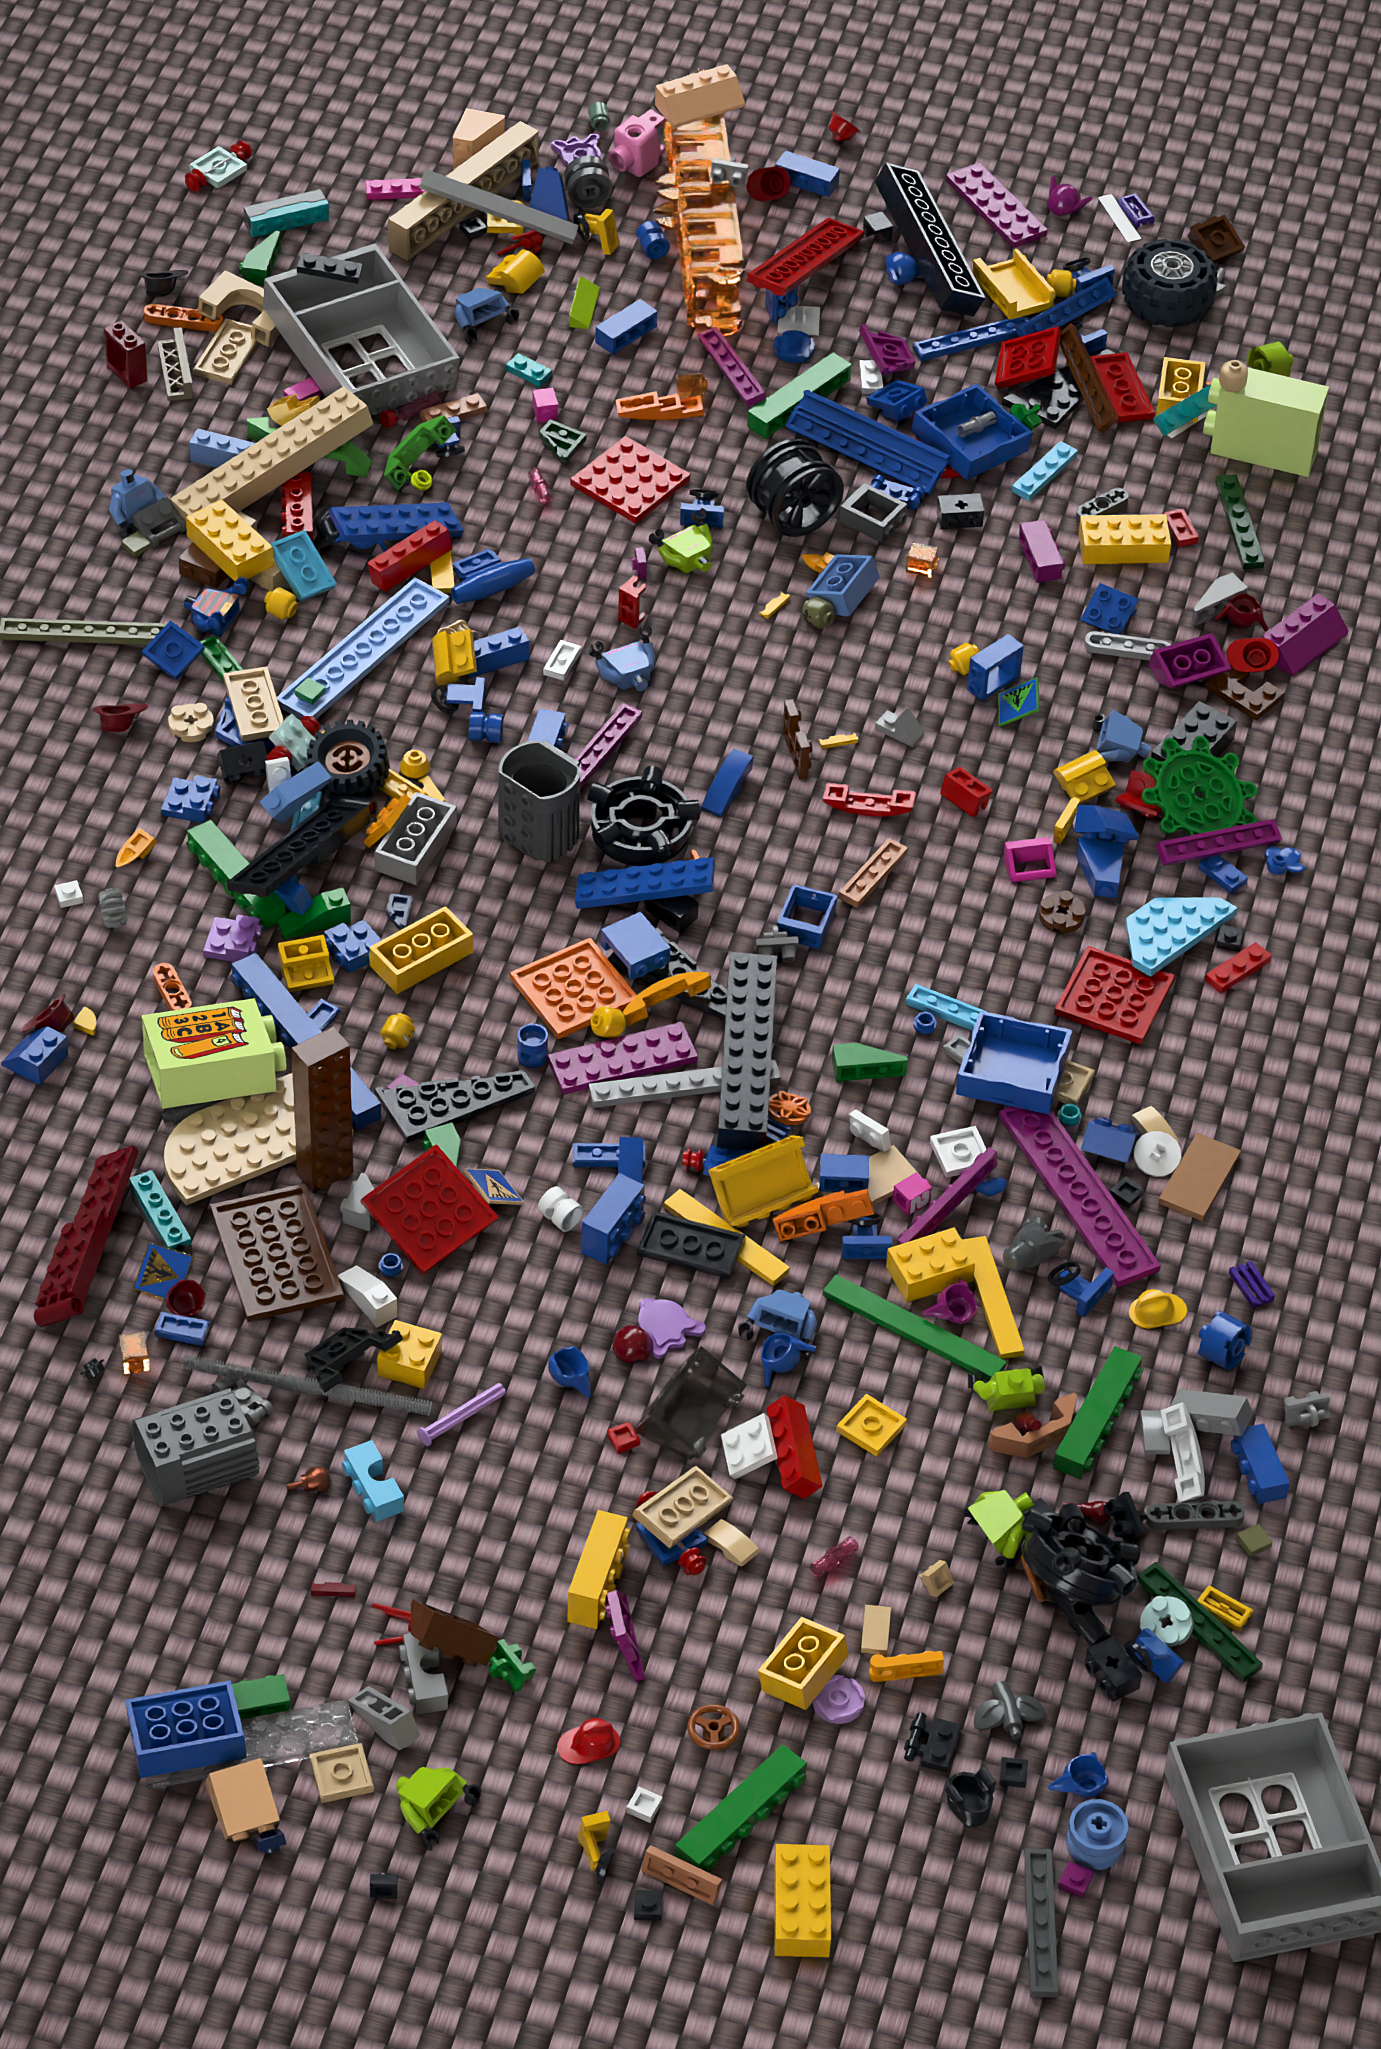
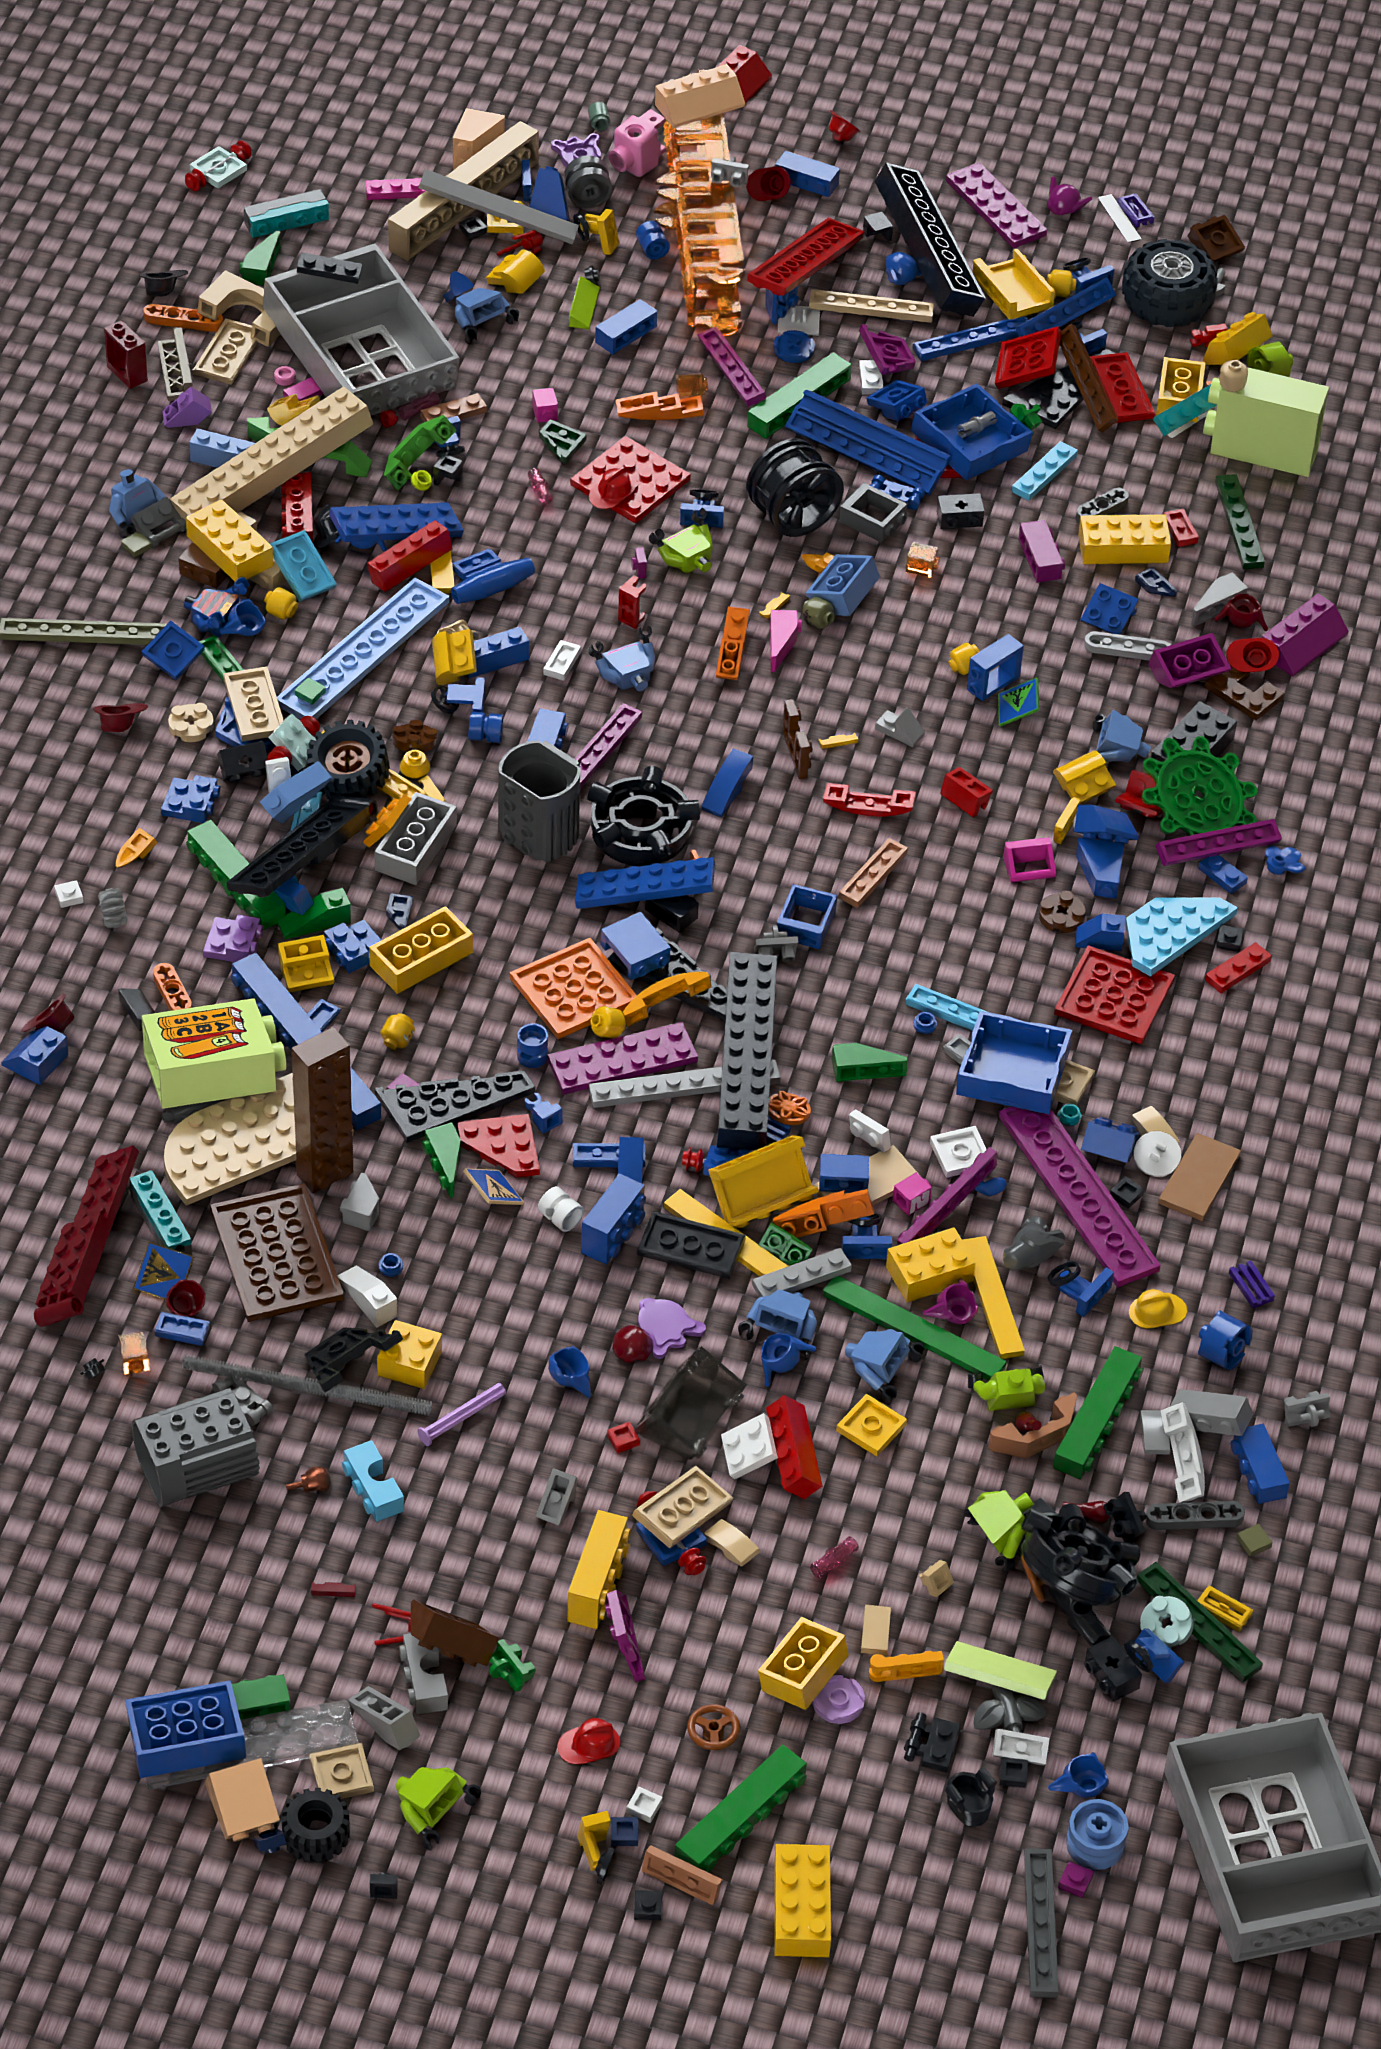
(85, 1021): yellow tile -> none
(135, 1005): none -> black slope
(187, 409): none -> medium lavender slope
(244, 619): none -> blue piece
(284, 375): none -> bright pink tile
(315, 1843): none -> black tyre
(414, 736): none -> reddish brown plate
(429, 1209): red plate -> none
(448, 467): none -> black panel
(458, 285): none -> blue tile
(502, 1142): none -> plate
(529, 370): teal plate -> none
(544, 1114): none -> blue piece
(557, 1496): none -> light grey slope
(592, 274): none -> black plate
(611, 489): none -> red piece
(624, 1831): none -> dark blue plate
(733, 643): none -> orange slope
(749, 69): none -> red slope
(783, 635): none -> slope
(784, 1245): none -> green slope
(803, 1273): none -> light grey plate
(871, 305): none -> tan plate
(880, 1356): none -> medium blue torso
(1000, 1670): none -> yellowish green tile
(1020, 1746): none -> white plate
(1102, 932): none -> blue slope
(1155, 583): none -> dark blue tile
(1207, 335): none -> red plate
(1238, 339): none -> yellow slope

